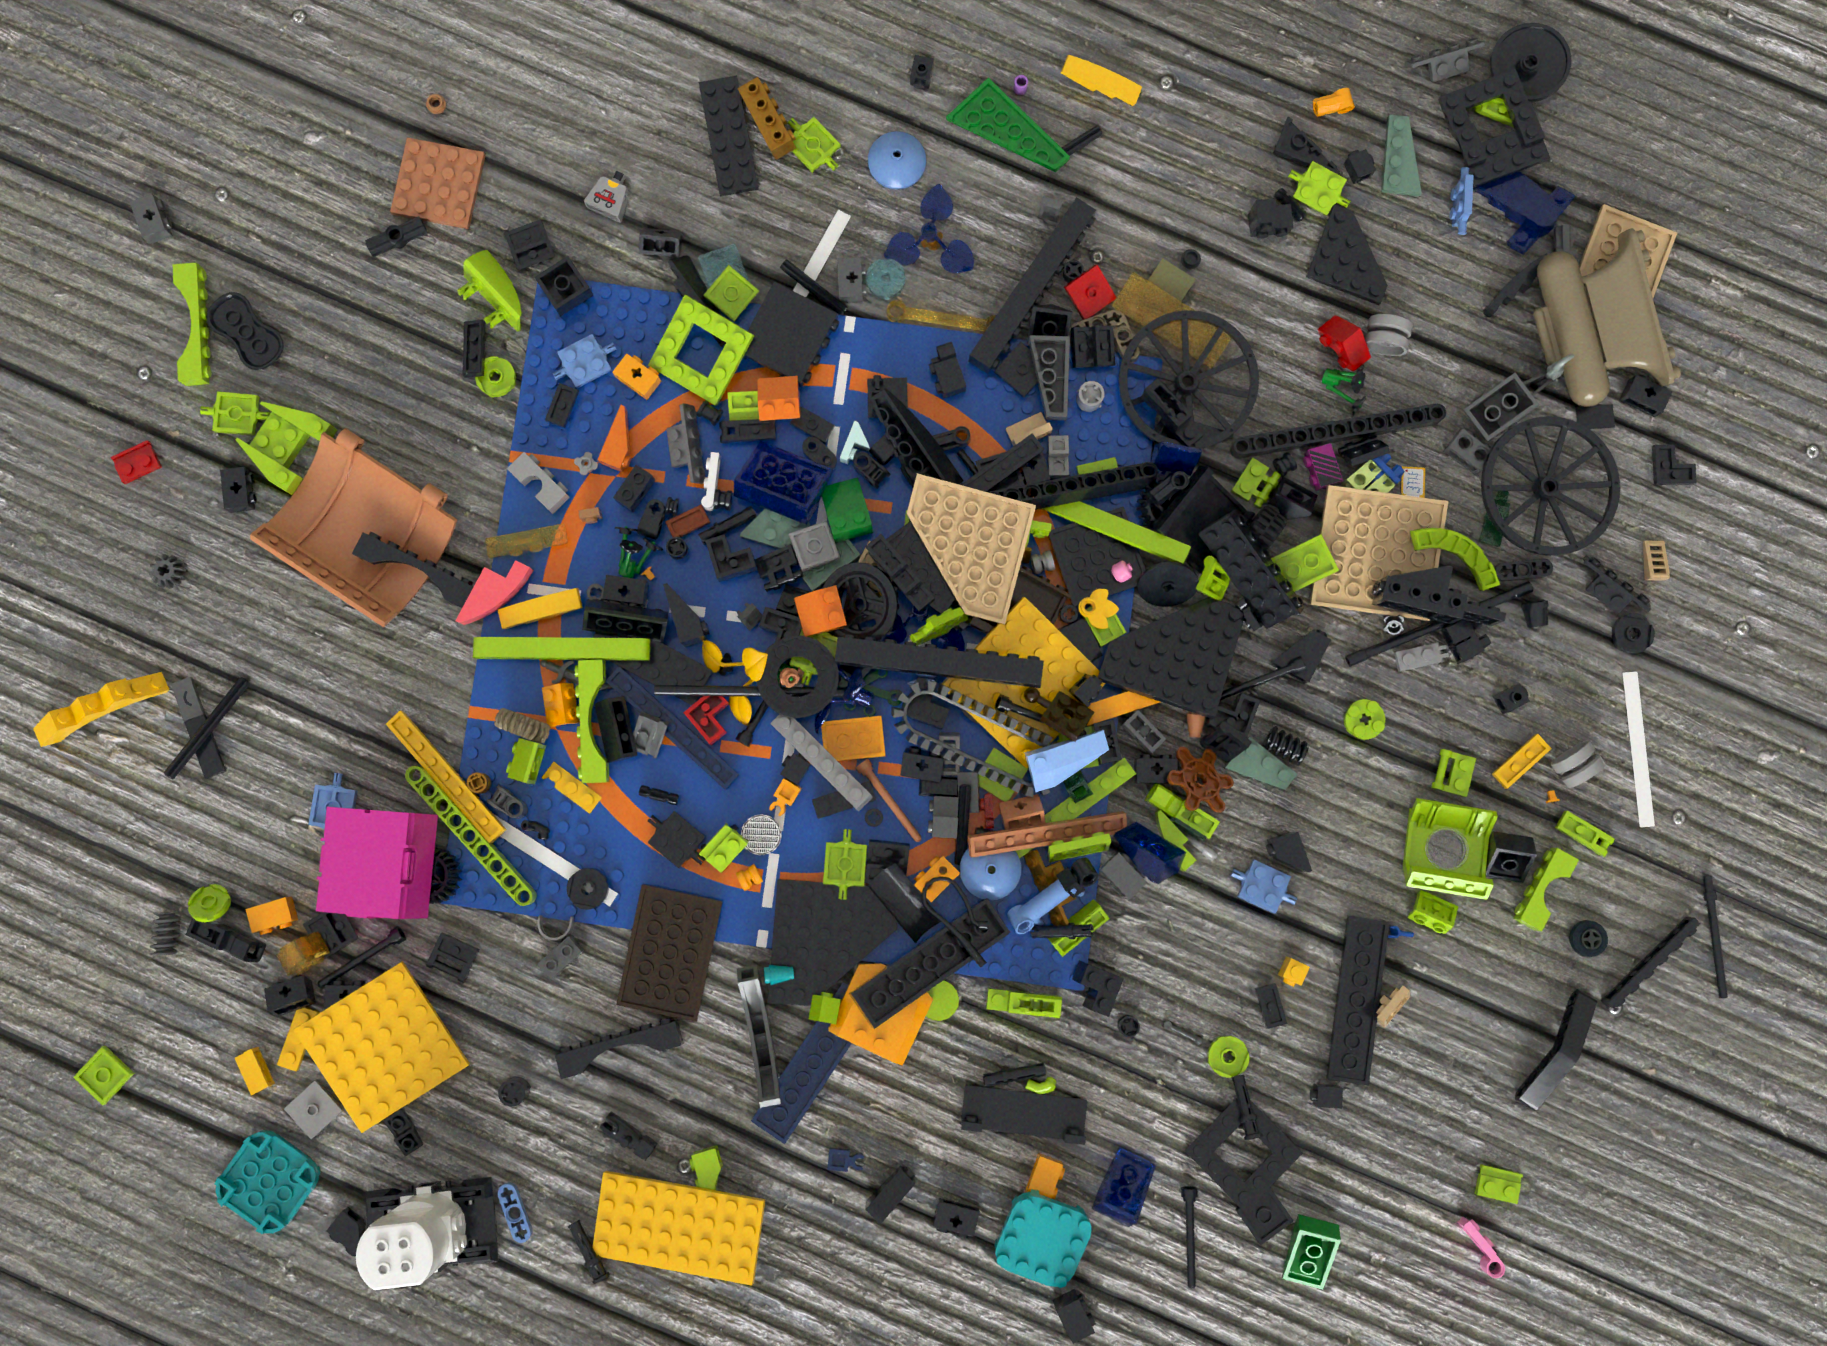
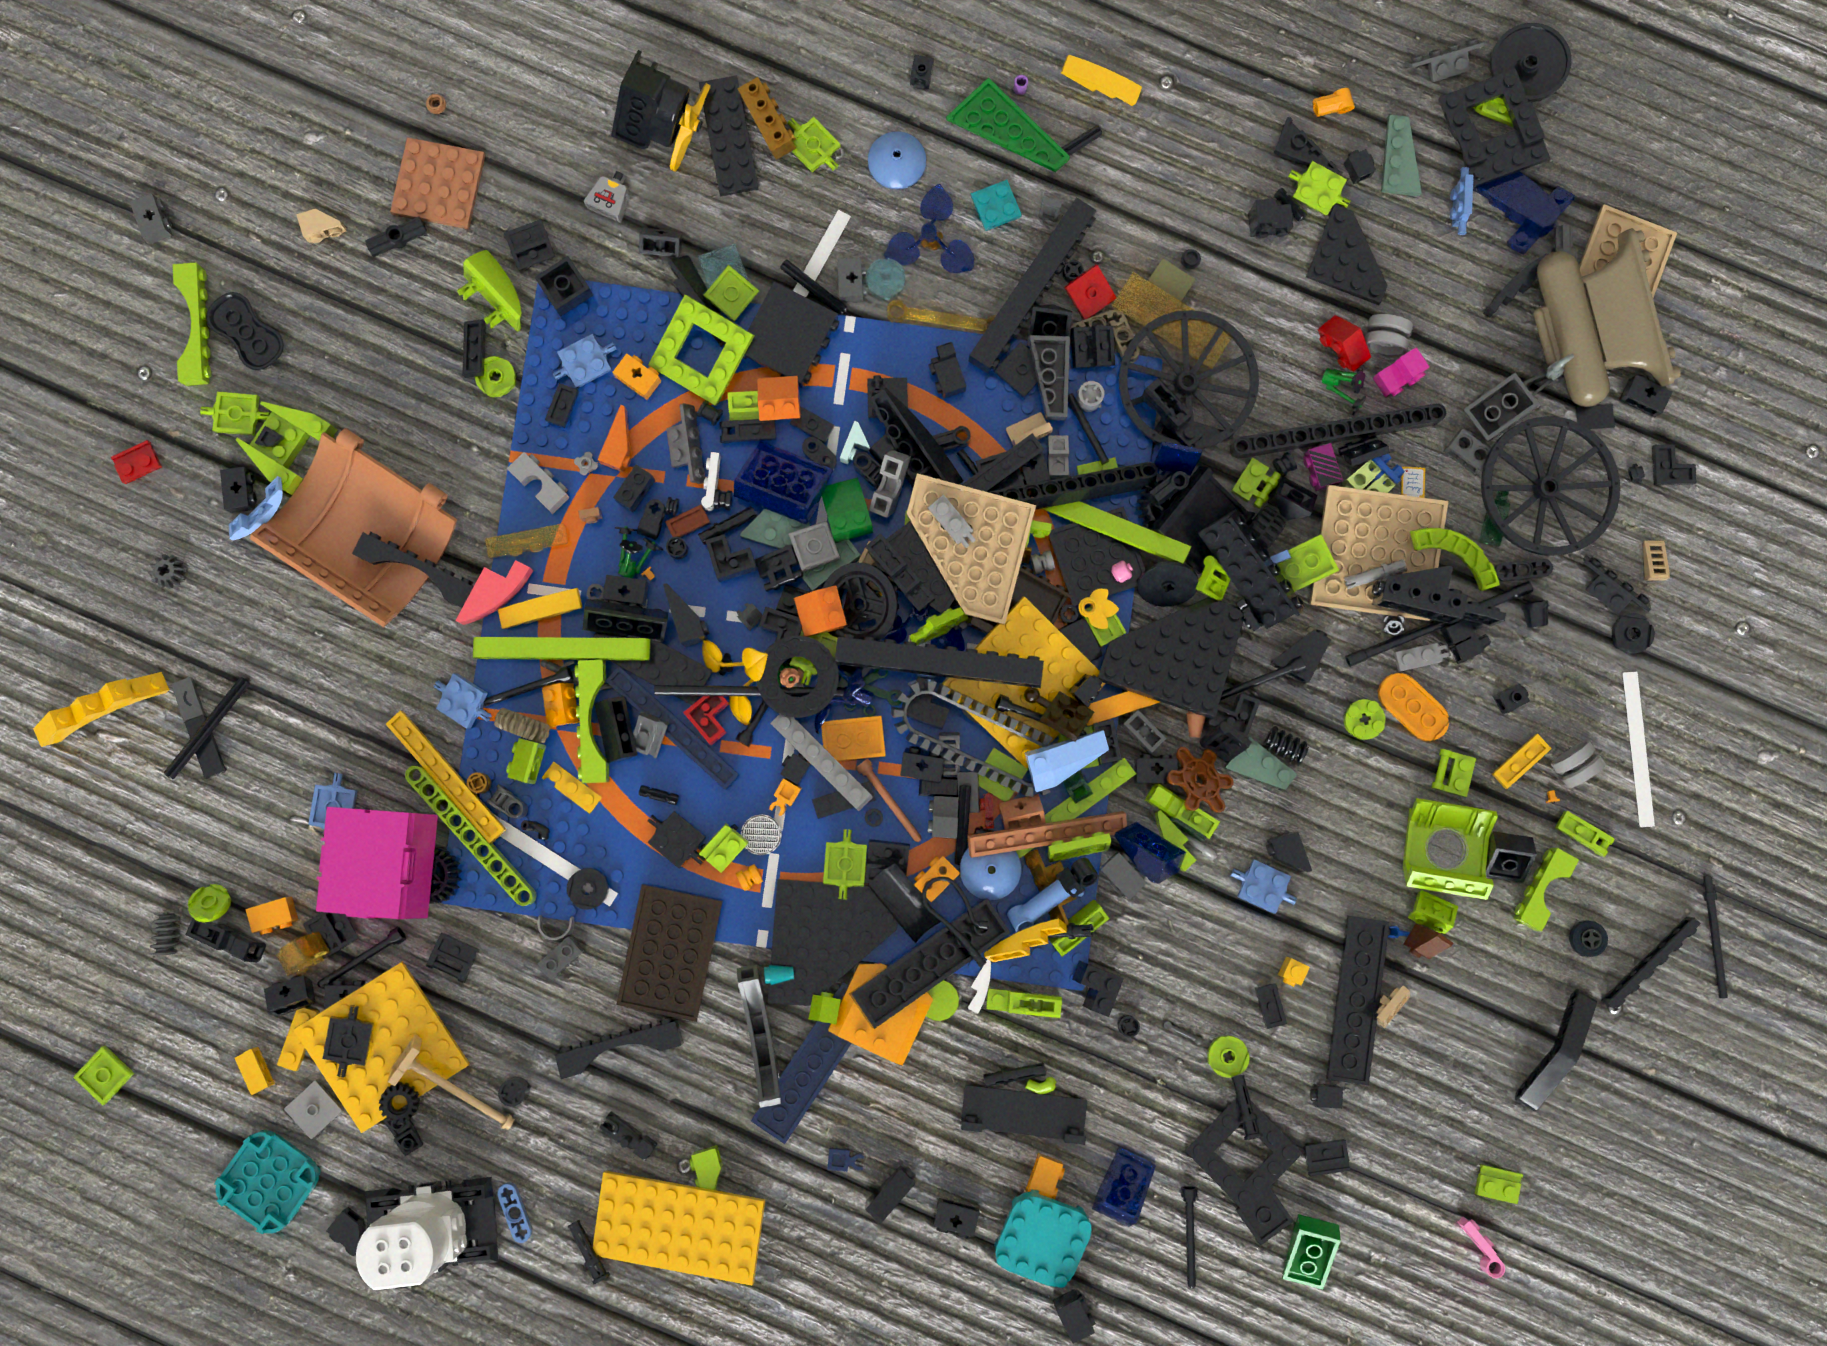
(245, 525): none -> light blue slope
(268, 438): none -> black tile
(318, 225): none -> tan slope
(348, 1041): none -> black plate
(394, 1114): none -> black tyre
(408, 1061): none -> tan tile
(462, 701): none -> medium blue plate
(563, 675): none -> black piece
(655, 109): none -> black brick
(887, 495): none -> light grey arch
(951, 521): none -> light grey hinge
(981, 985): none -> white sticker
(996, 205): none -> teal plate
(1020, 942): none -> yellow slope
(1087, 429): none -> black bar
(1281, 557): none -> medium blue tile
(1327, 1157): none -> black plate
(1375, 574): none -> light grey pin
(1404, 371): none -> dark pink brick
(1413, 706): none -> light orange tile
(1426, 942): none -> reddish brown slope
(1636, 473): none -> black plate

